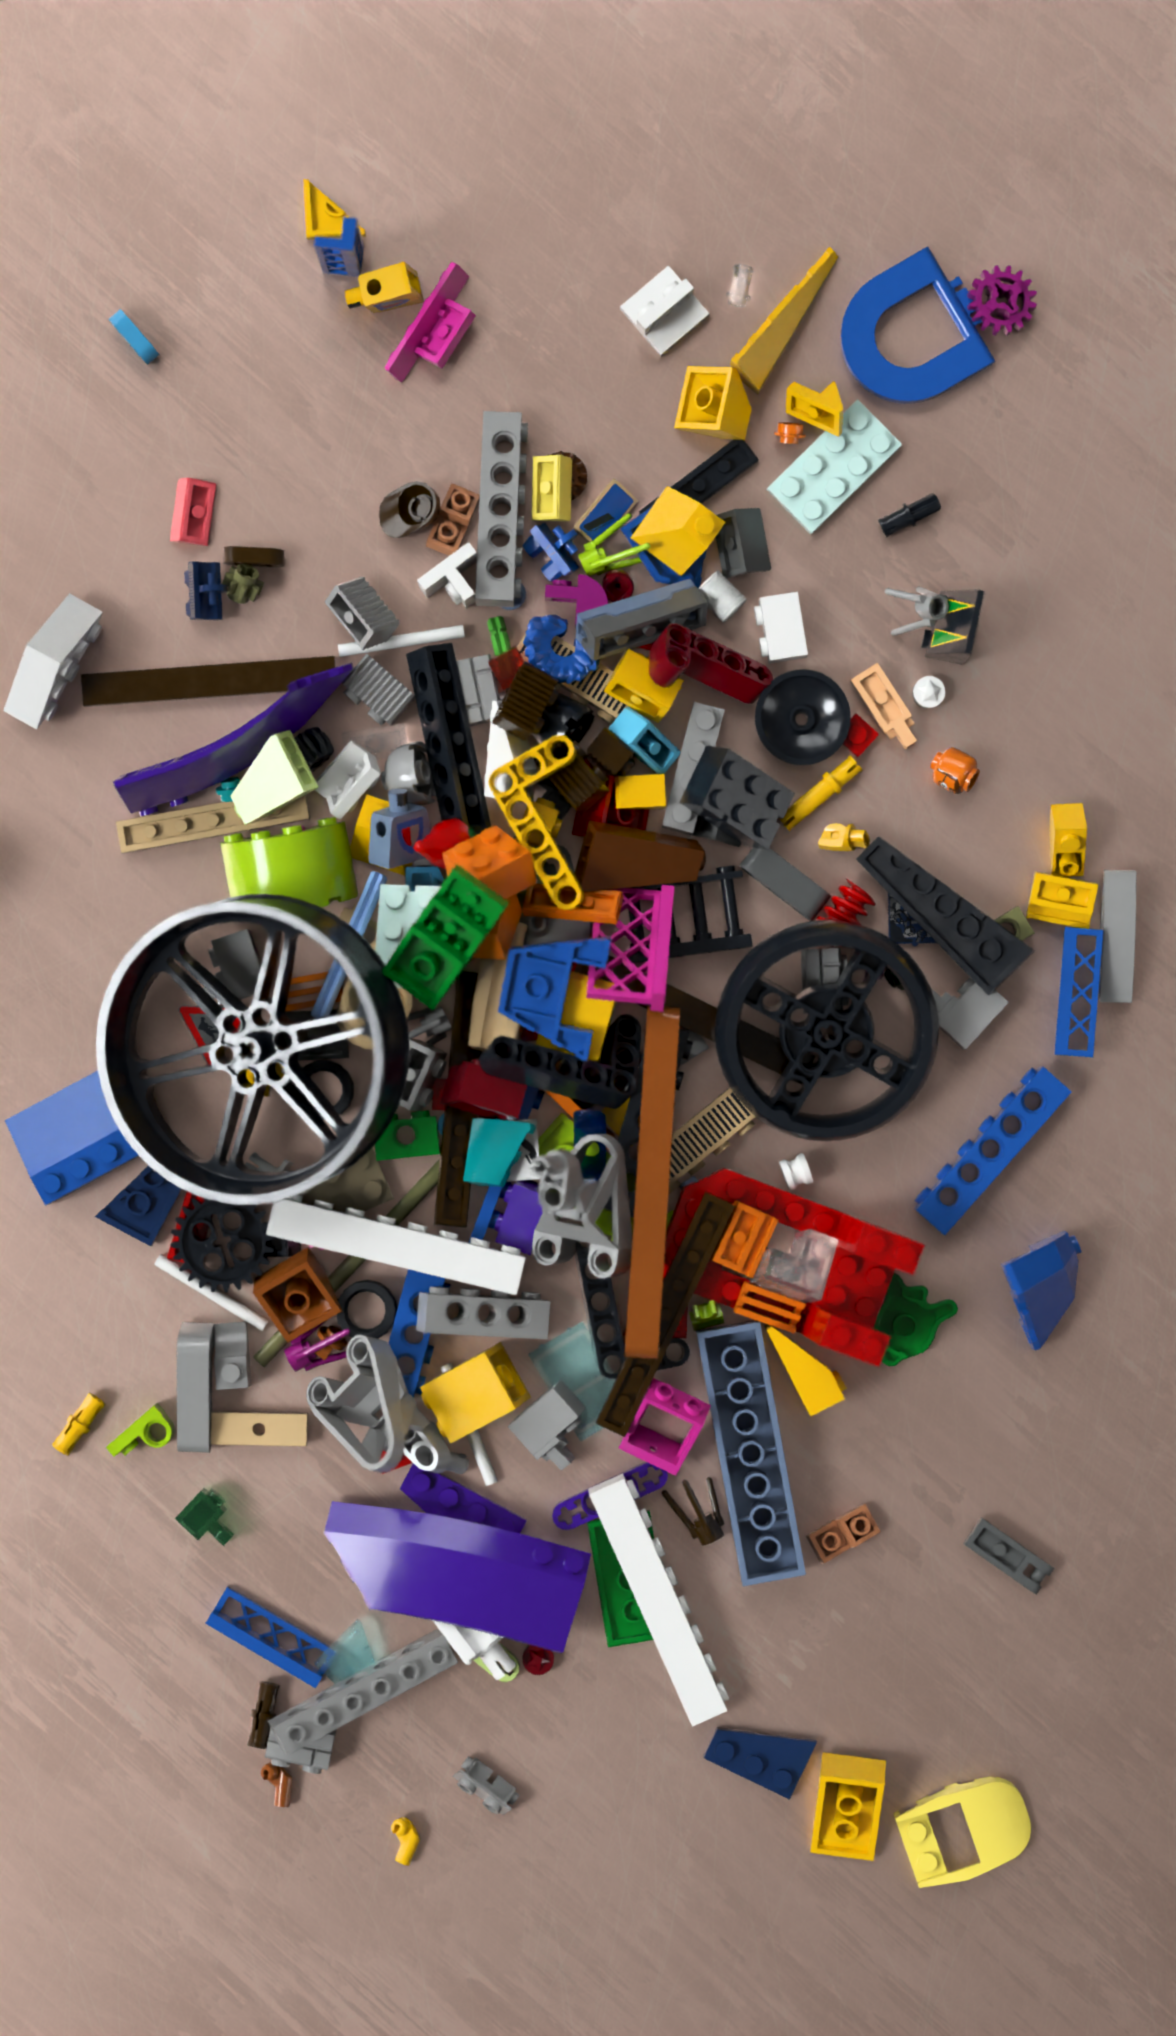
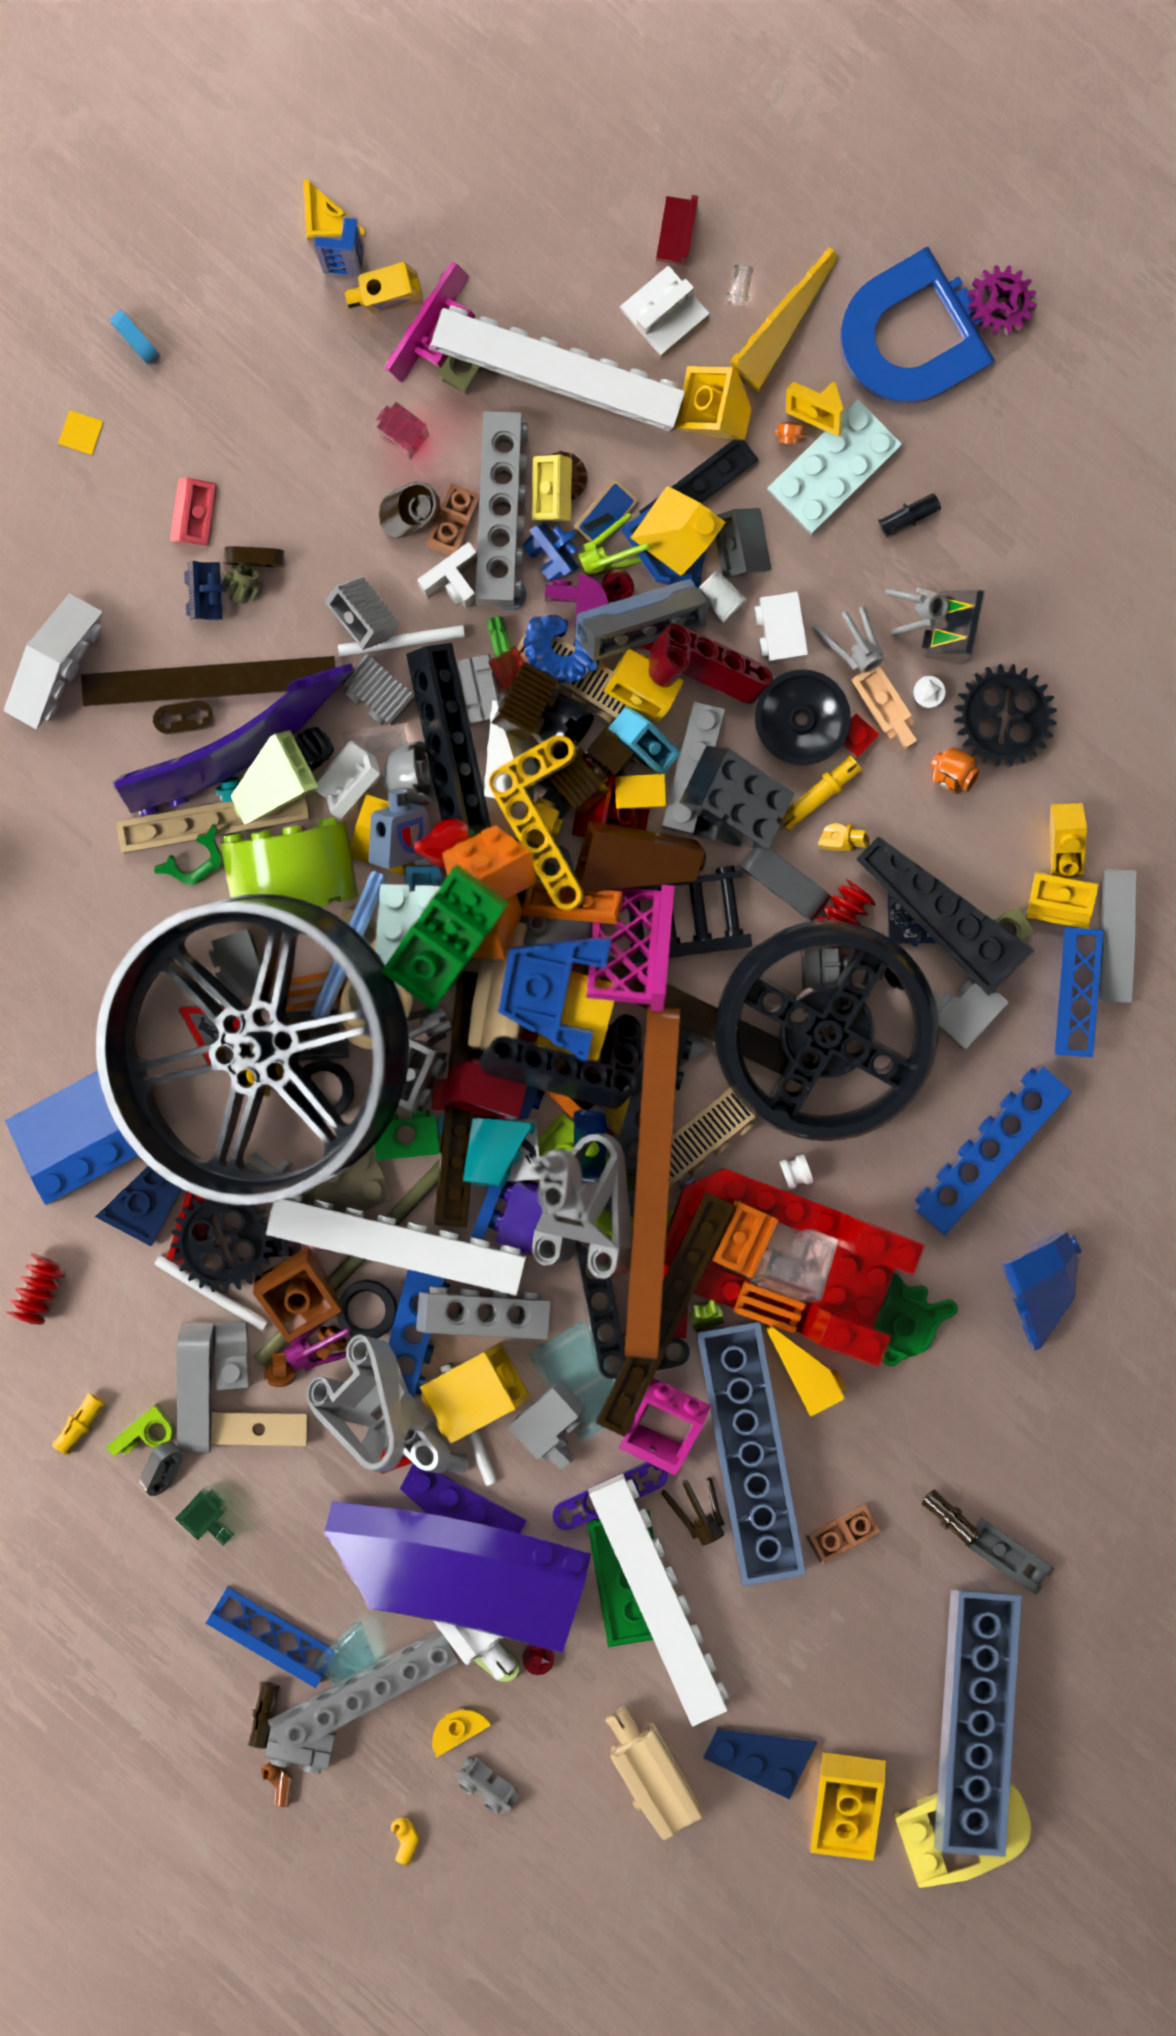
(37, 1290): none -> red piece
(80, 432): none -> yellow sticker
(161, 1468): none -> dark grey beam
(184, 725): none -> dark brown beam
(195, 876): none -> green helmet
(279, 1372): none -> dark orange plate
(401, 429): none -> clear pink brick
(456, 1728): none -> yellow plate
(457, 380): none -> olive brick
(557, 369): none -> white brick
(653, 1775): none -> tan piece
(676, 230): none -> dark red panel
(865, 655): none -> light grey plant
(951, 1518): none -> dark brown pin
(977, 1723): none -> sand blue brick
(1032, 721): none -> black gear

